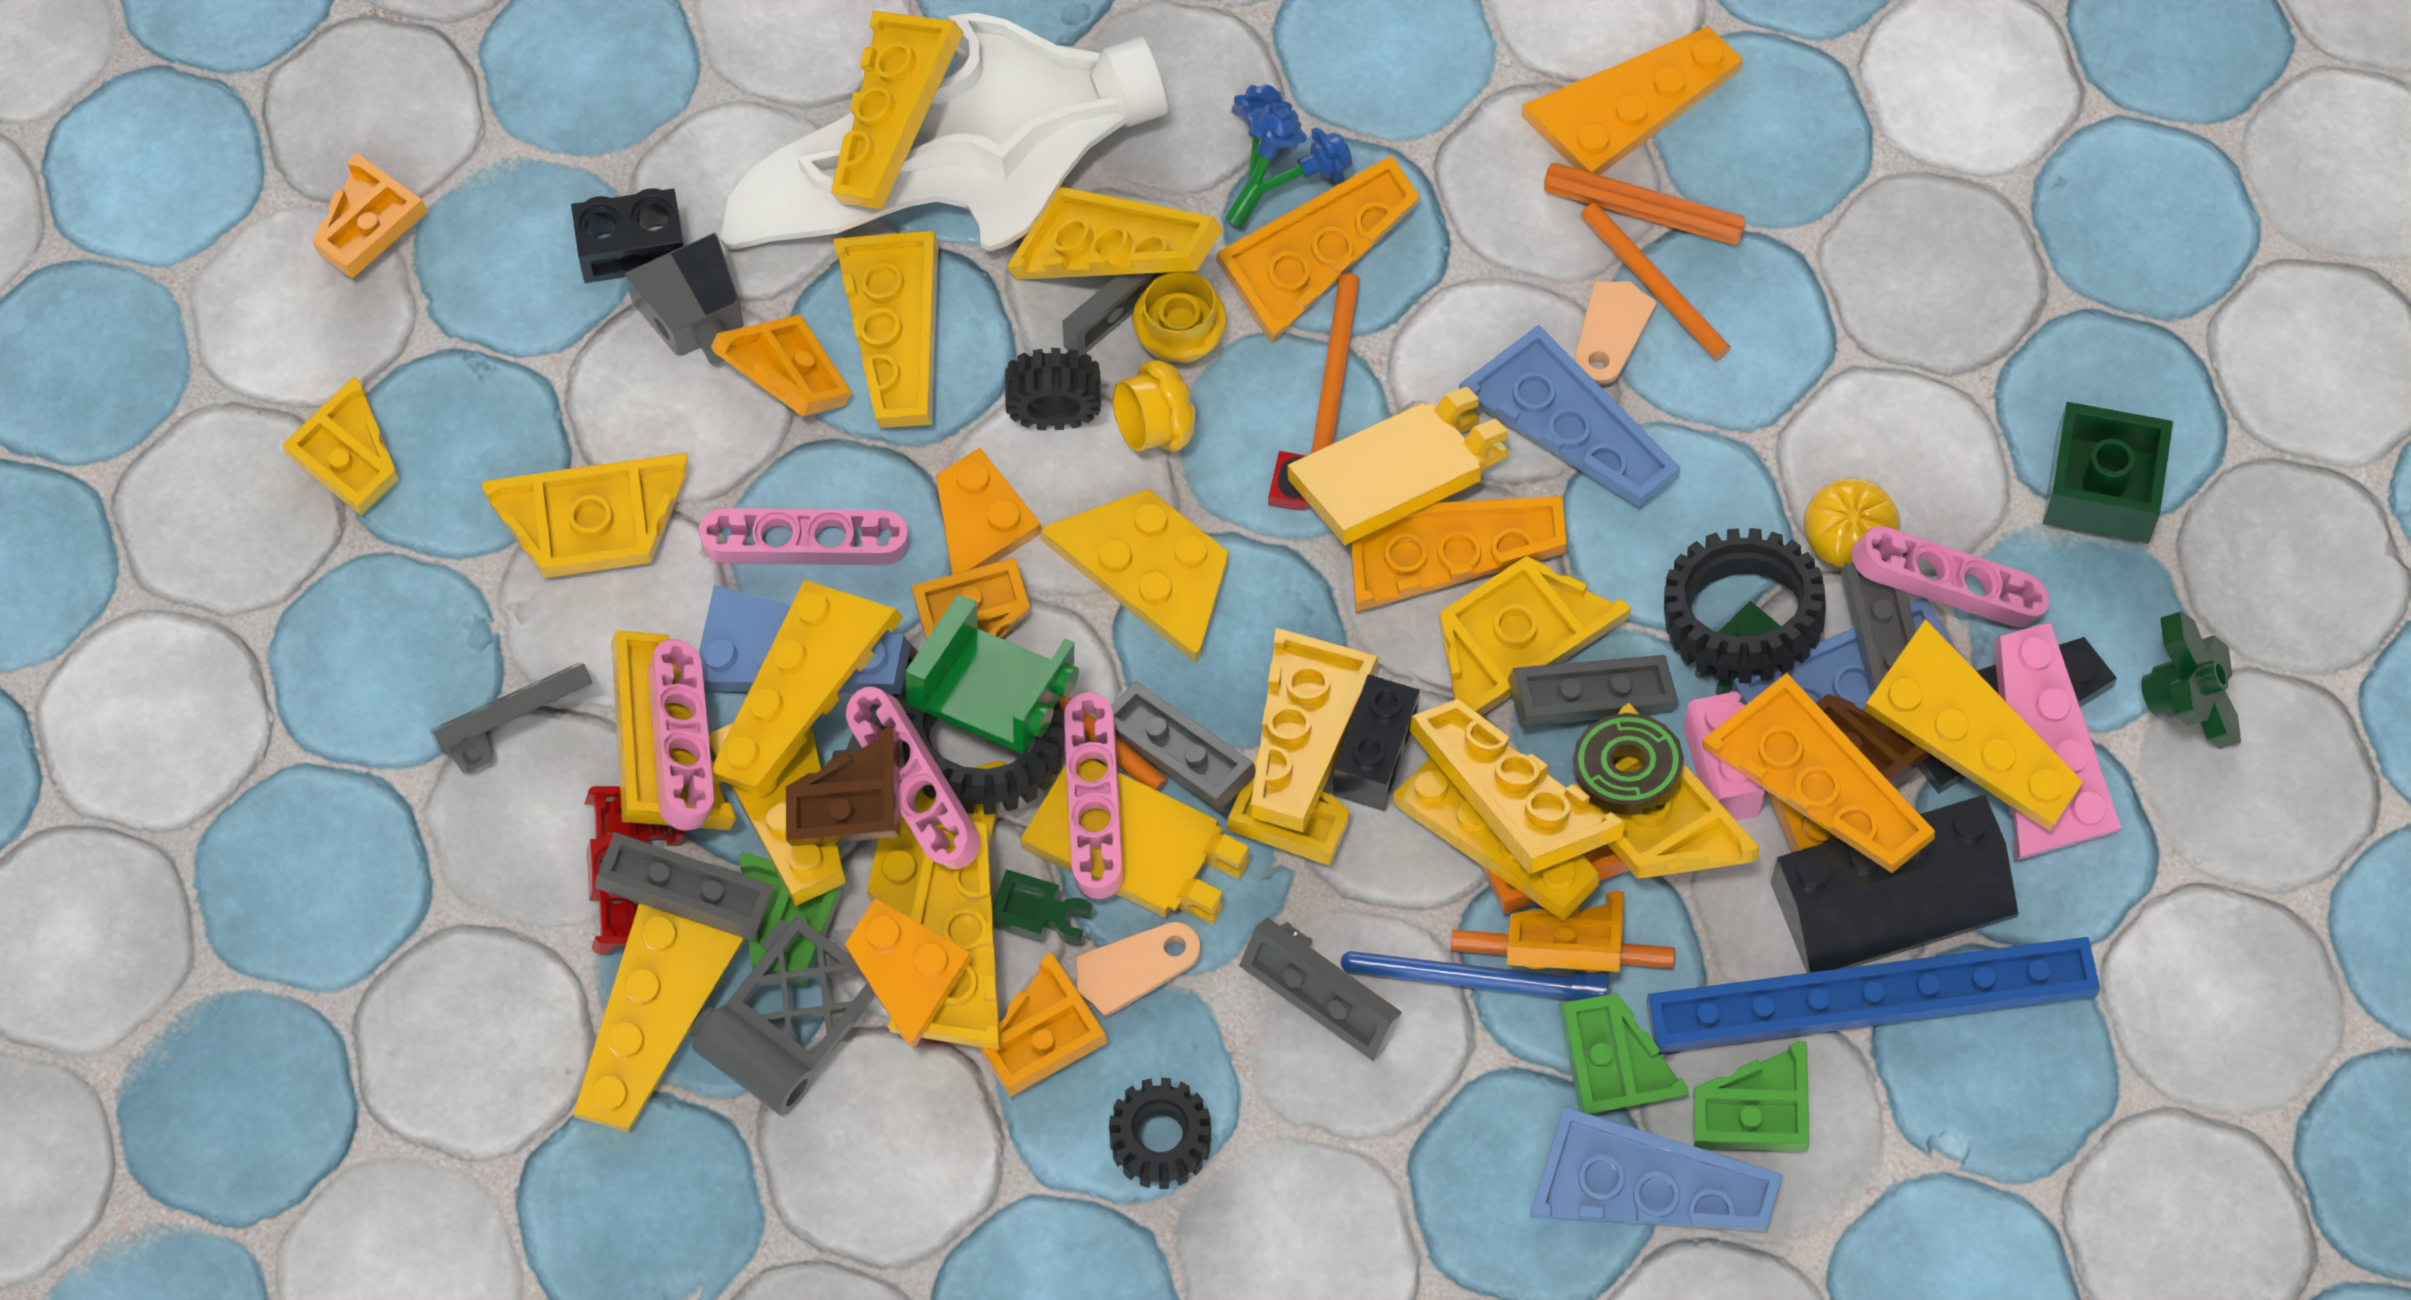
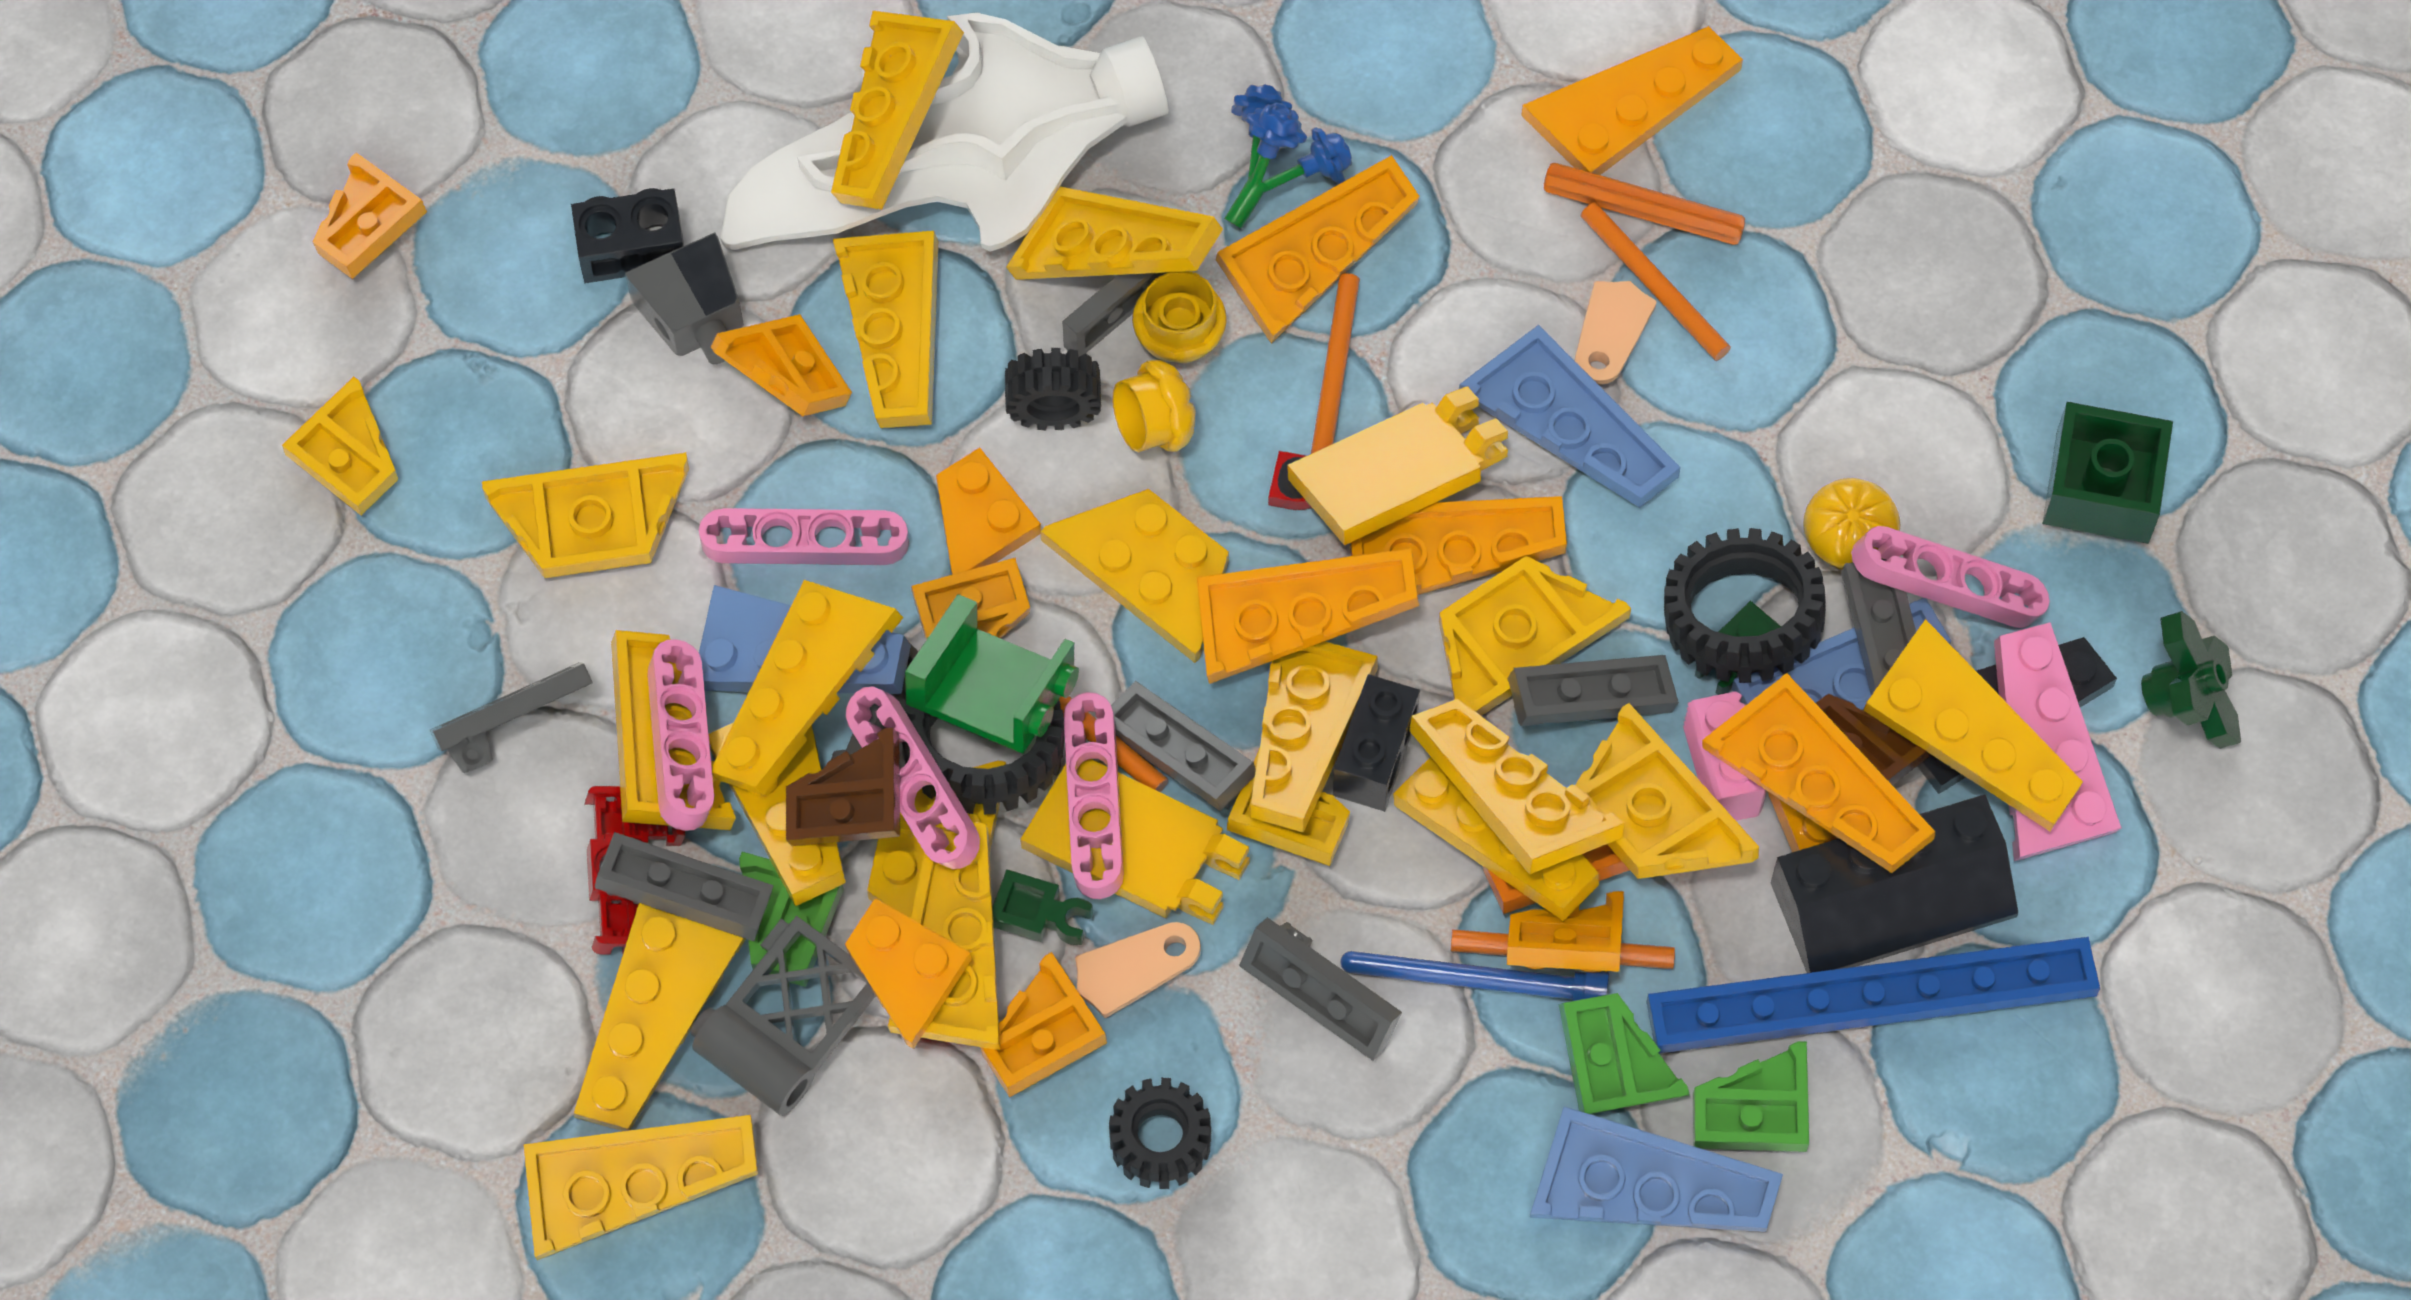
(618, 1178): none -> yellow wing
(1290, 607): none -> light orange wing
(1633, 737): dark brown tile -> none

